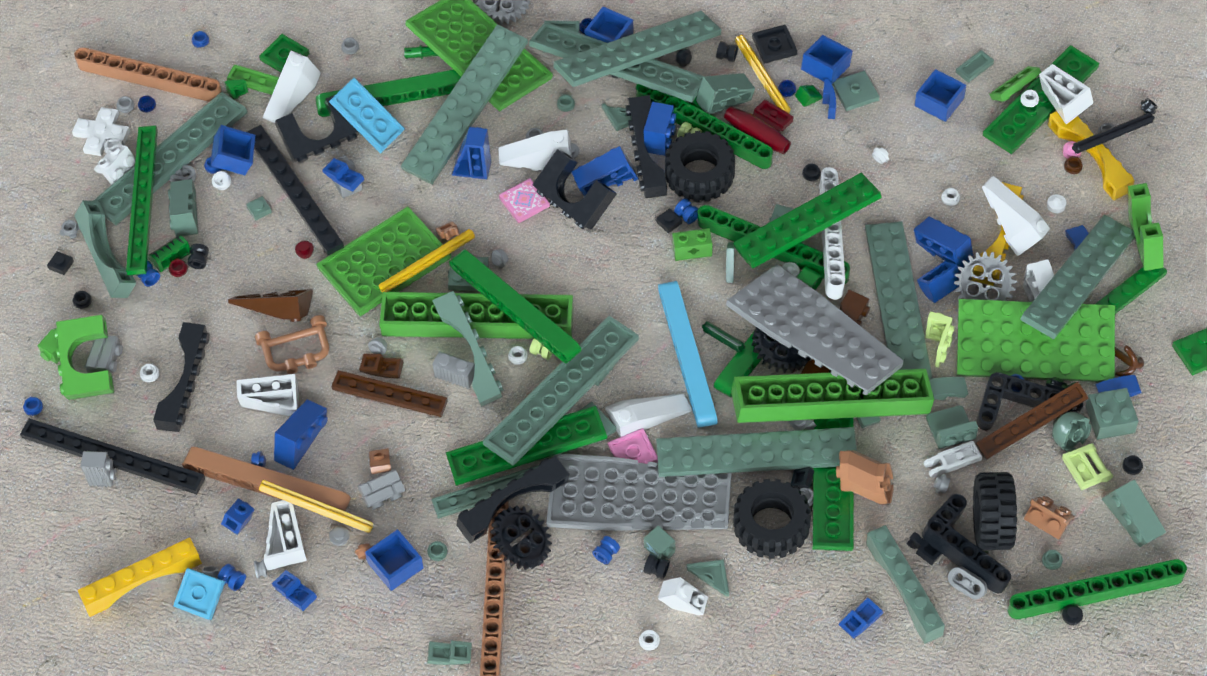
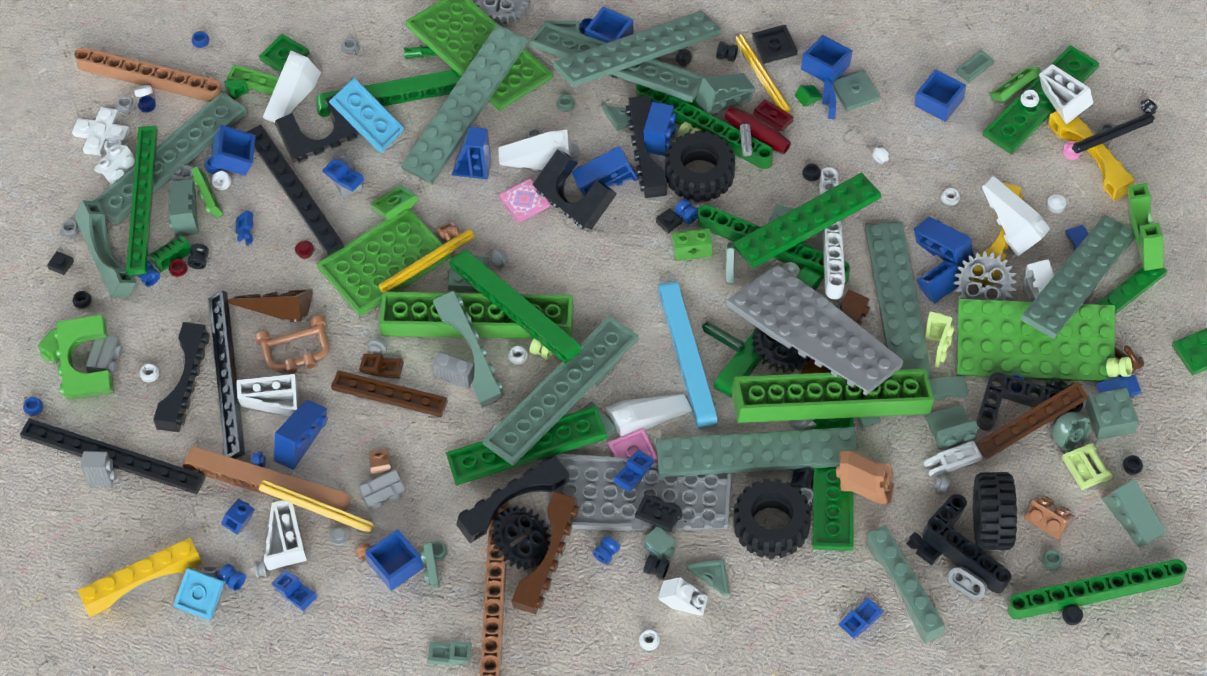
(143, 90): none -> white tile
(206, 192): none -> bright green plate
(226, 375): none -> black plate
(244, 224): none -> blue plate
(258, 208): sand green plate -> none
(394, 202): none -> bright green plate
(427, 557): none -> sand green plate
(468, 497): sand green tile -> none
(530, 590): none -> reddish brown arch
(634, 470): none -> blue slope
(658, 512): none -> black bracket
(746, 139): none -> light grey axle
(787, 88): clear blue plate -> none
(1073, 165): reddish brown plate -> none
(1119, 367): none -> yellowish green wheel

